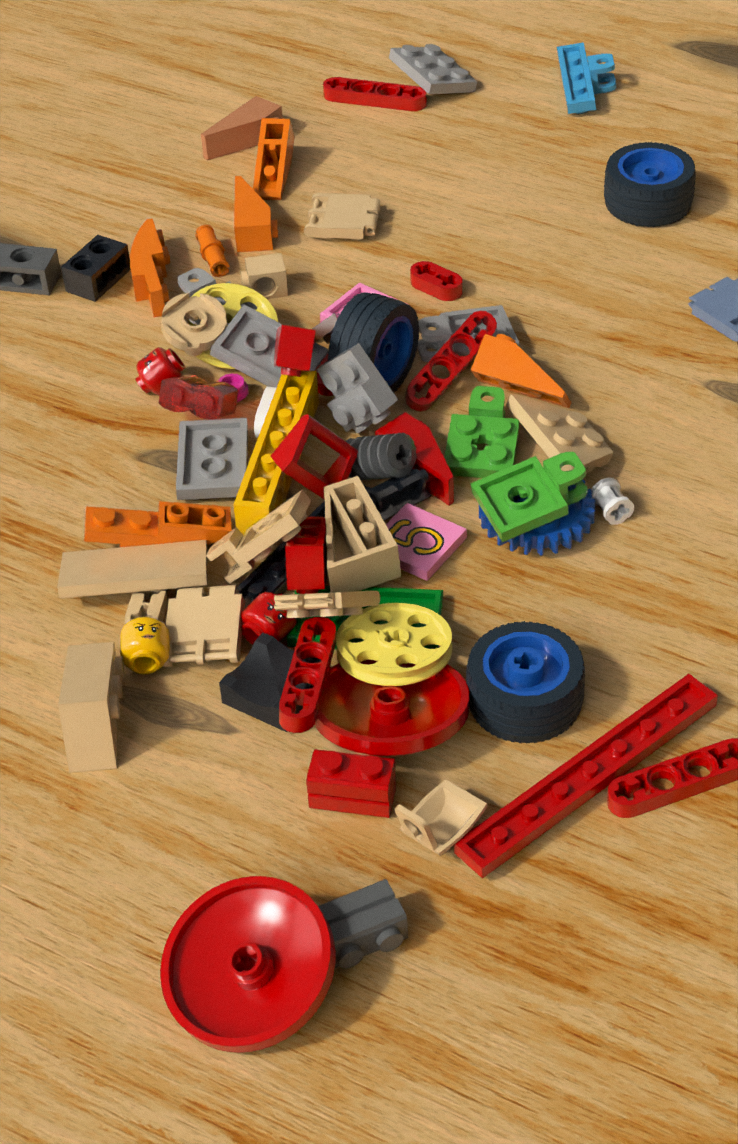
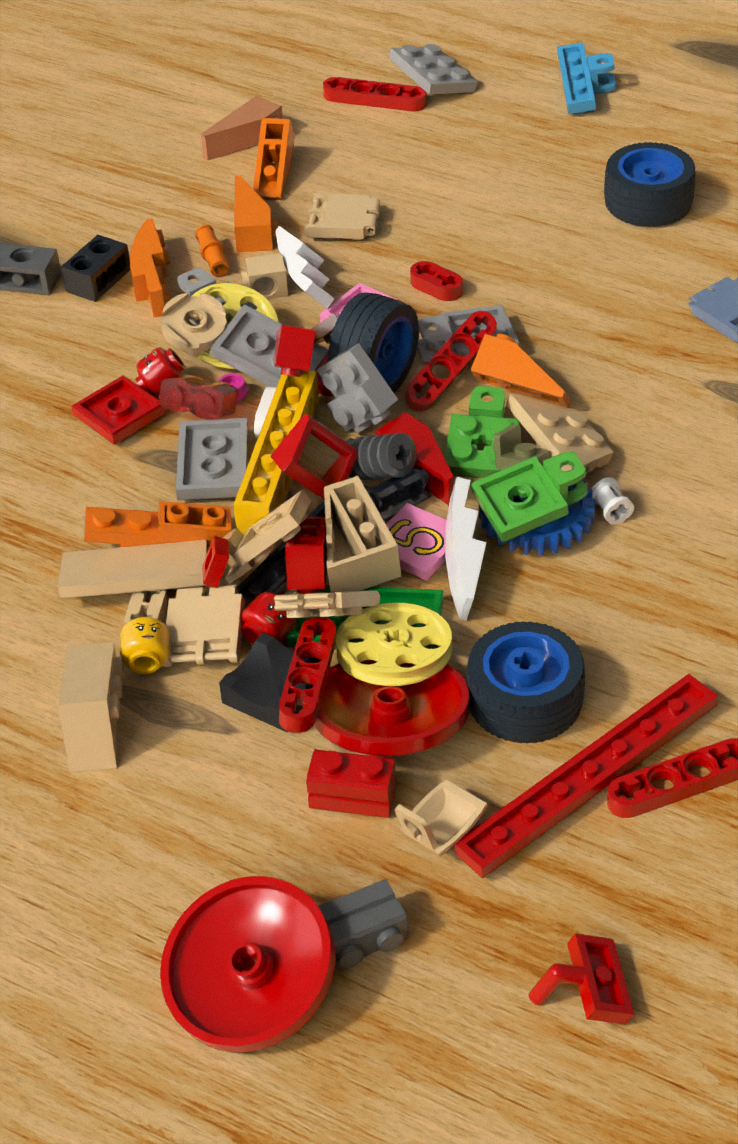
(118, 409): none -> red plate
(215, 561): none -> red tile
(303, 265): none -> white slope
(462, 552): none -> white slope
(511, 451): none -> olive bracket
(598, 977): none -> red plate

